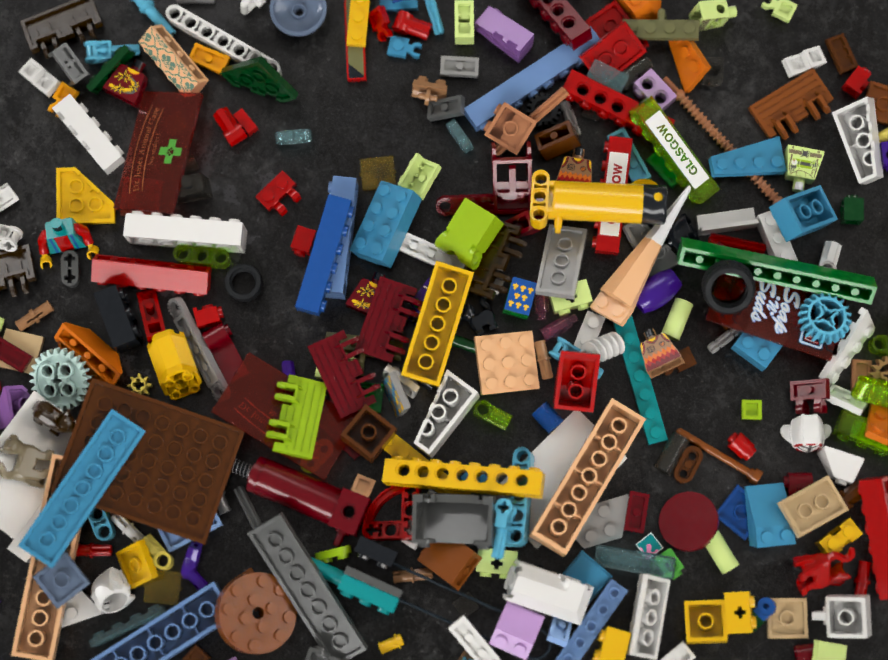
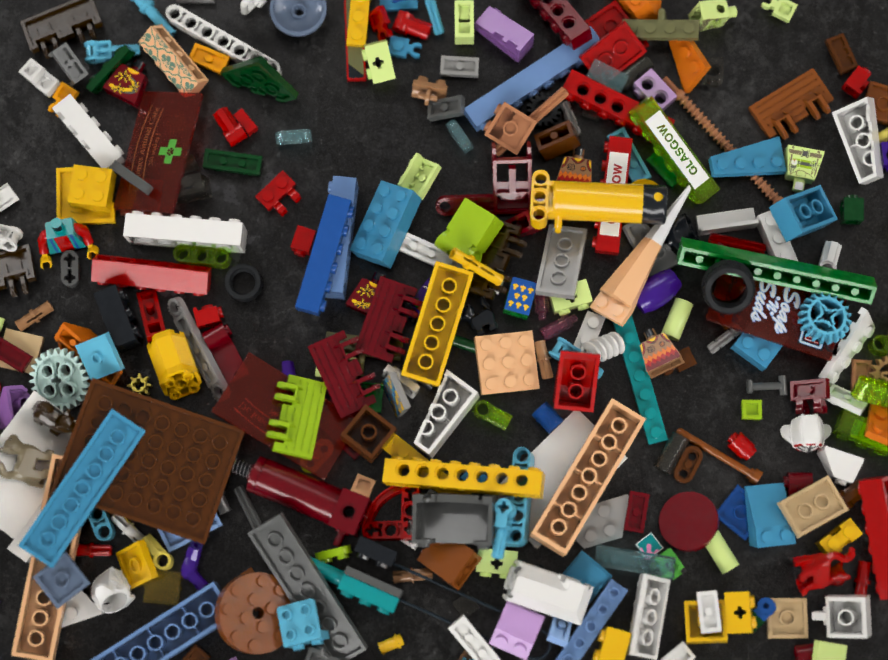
(92, 188): none -> yellow brick
(100, 356): none -> medium azure plate
(120, 629): clear light blue plate -> none
(131, 177): none -> dark grey beam
(232, 162): none -> dark green plate
(300, 625): none -> medium azure bracket
(375, 170): clear yellow piece -> none
(385, 70): none -> yellowish green brick
(470, 263): none -> yellow pin
(709, 612): none -> white plate
(781, 386): none -> dark grey piece
(804, 61): white slope -> none

